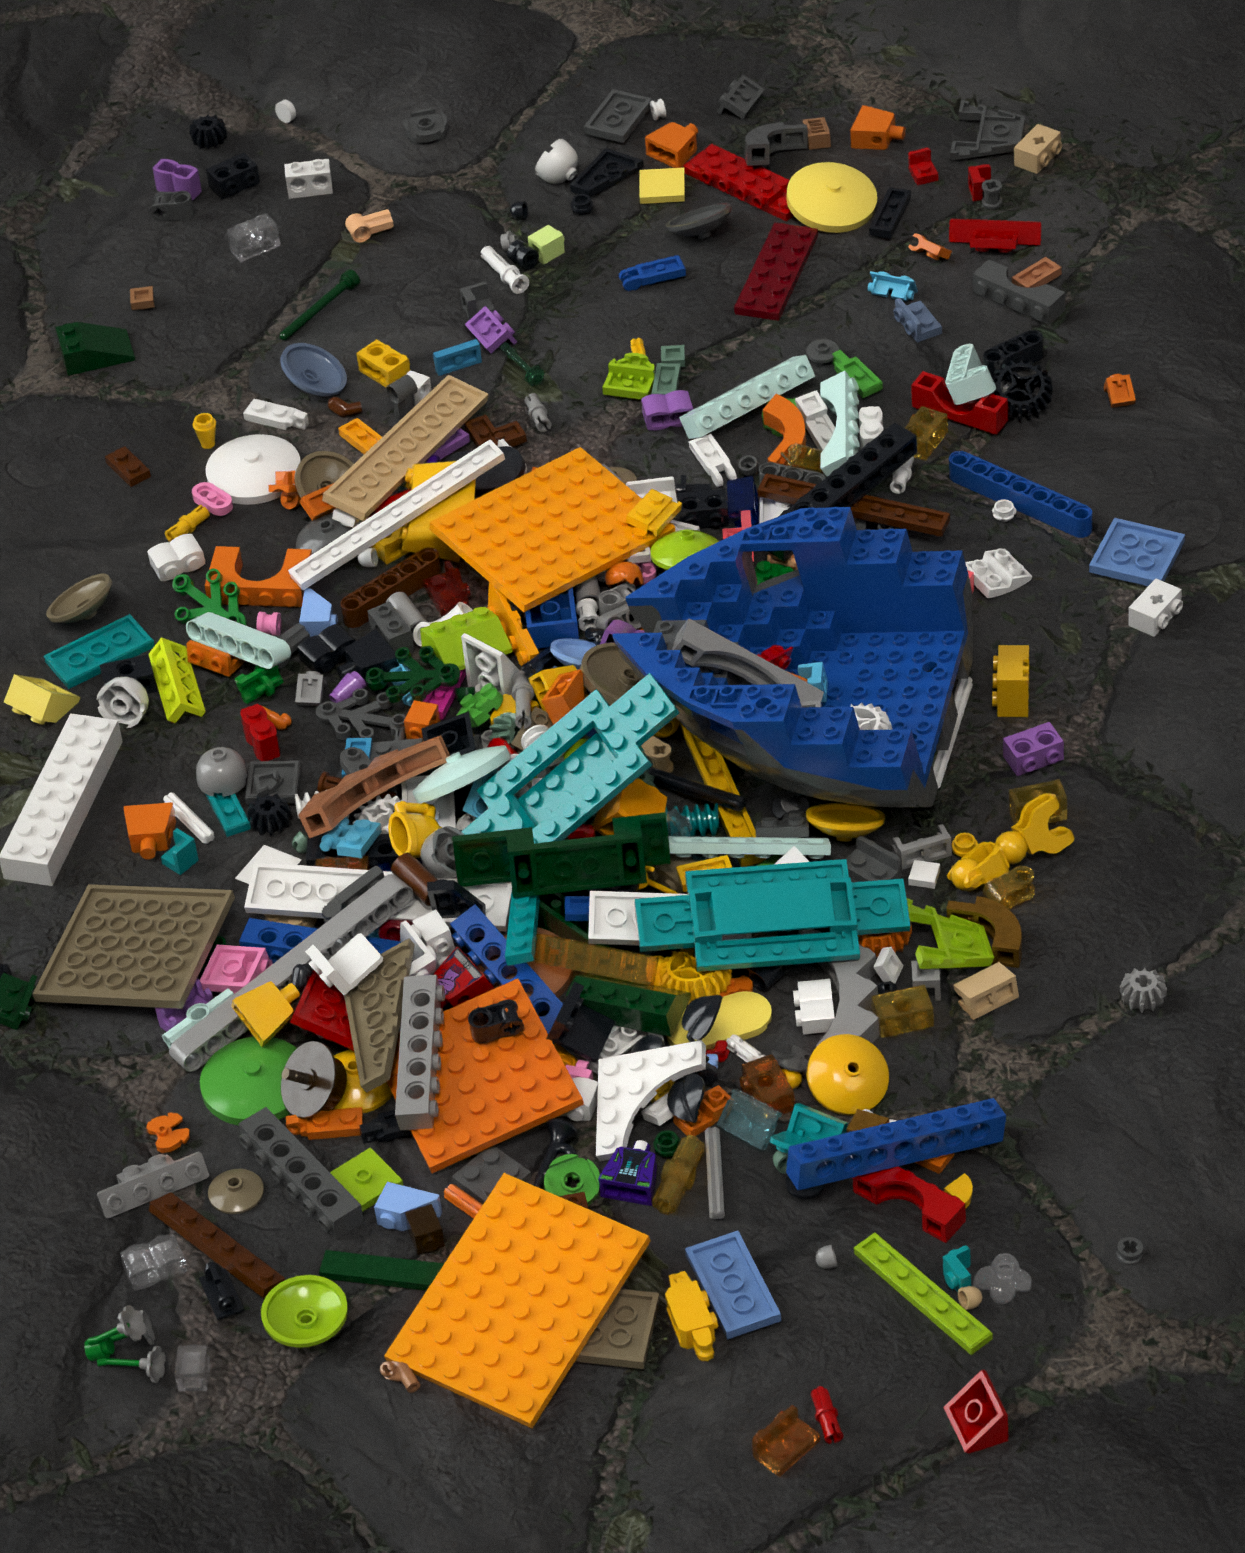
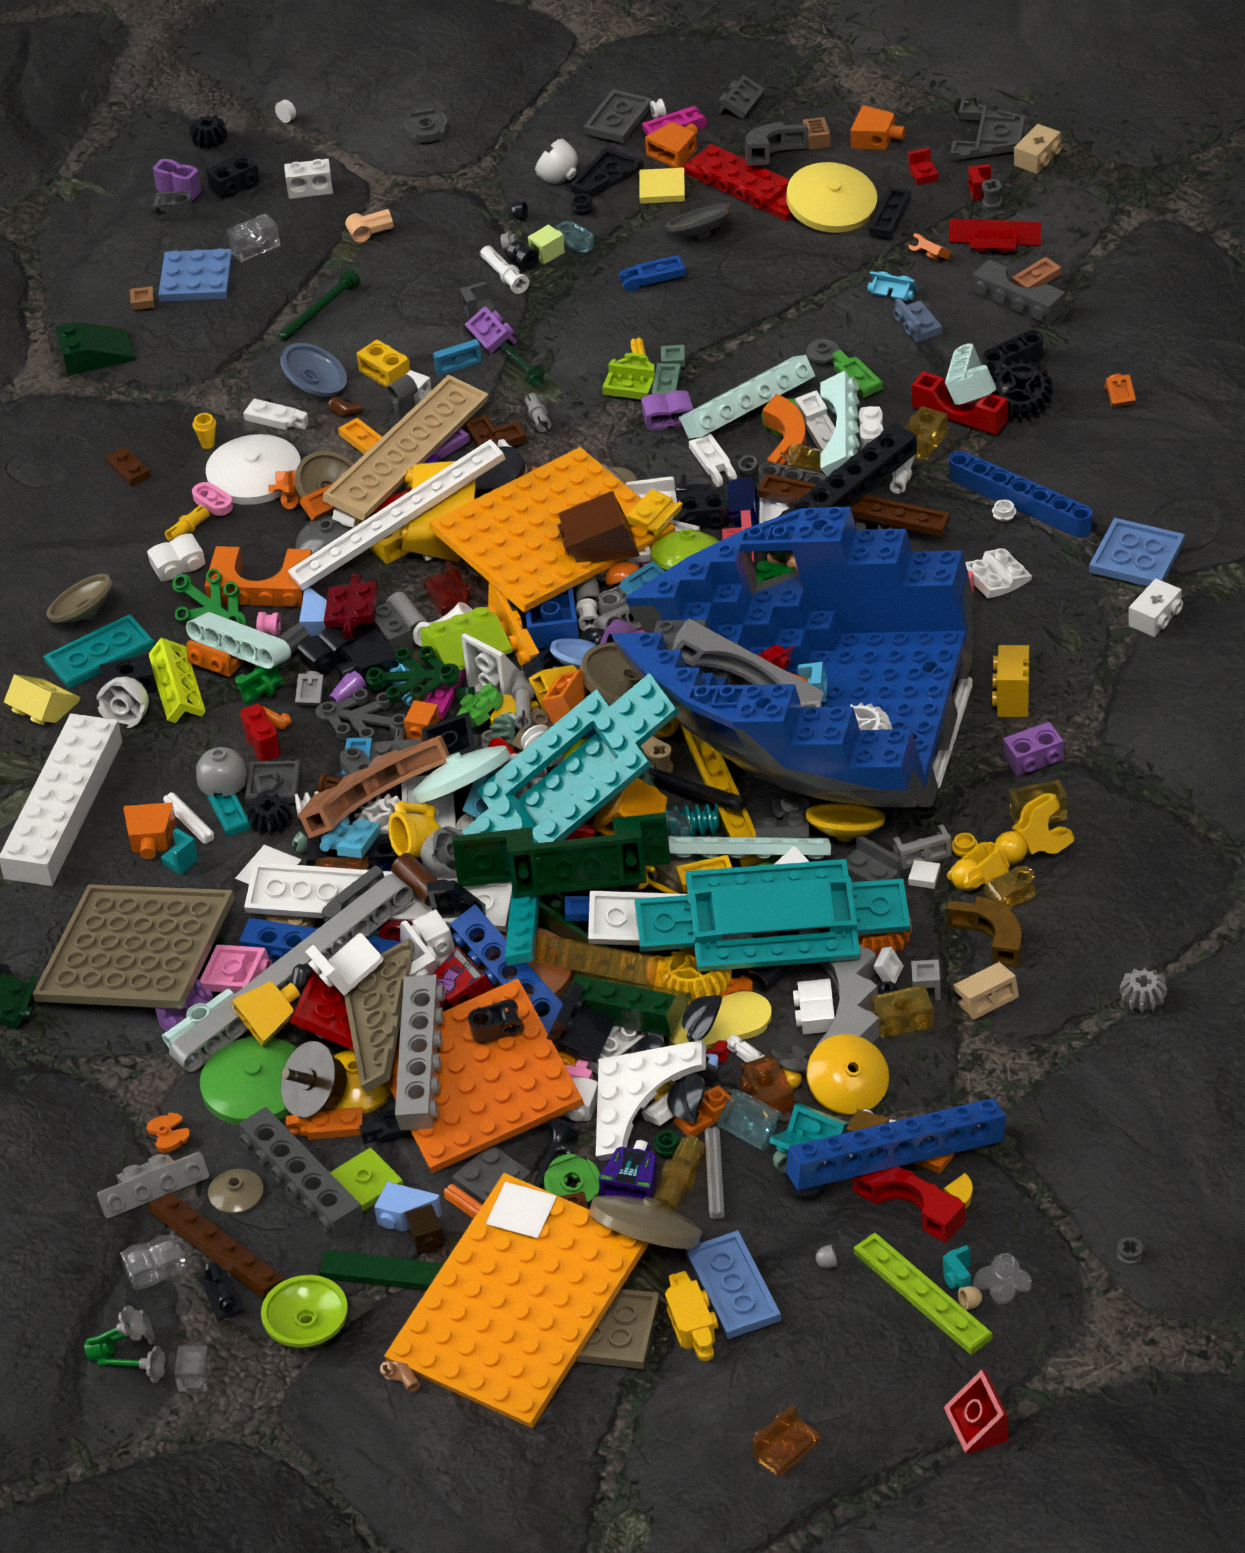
(195, 275): none -> medium blue plate
(351, 605): none -> dark red plate
(368, 558): white hinge -> none
(403, 577): reddish brown beam -> none
(521, 1209): none -> white sticker
(576, 236): none -> clear light blue plate
(597, 530): none -> reddish brown slope
(640, 577): none -> dark azure plate
(645, 1221): none -> dark tan dish
(682, 117): none -> dark pink plate
(776, 271): dark red plate -> none
(826, 1415): red axle -> none
(958, 941): lime wing -> none

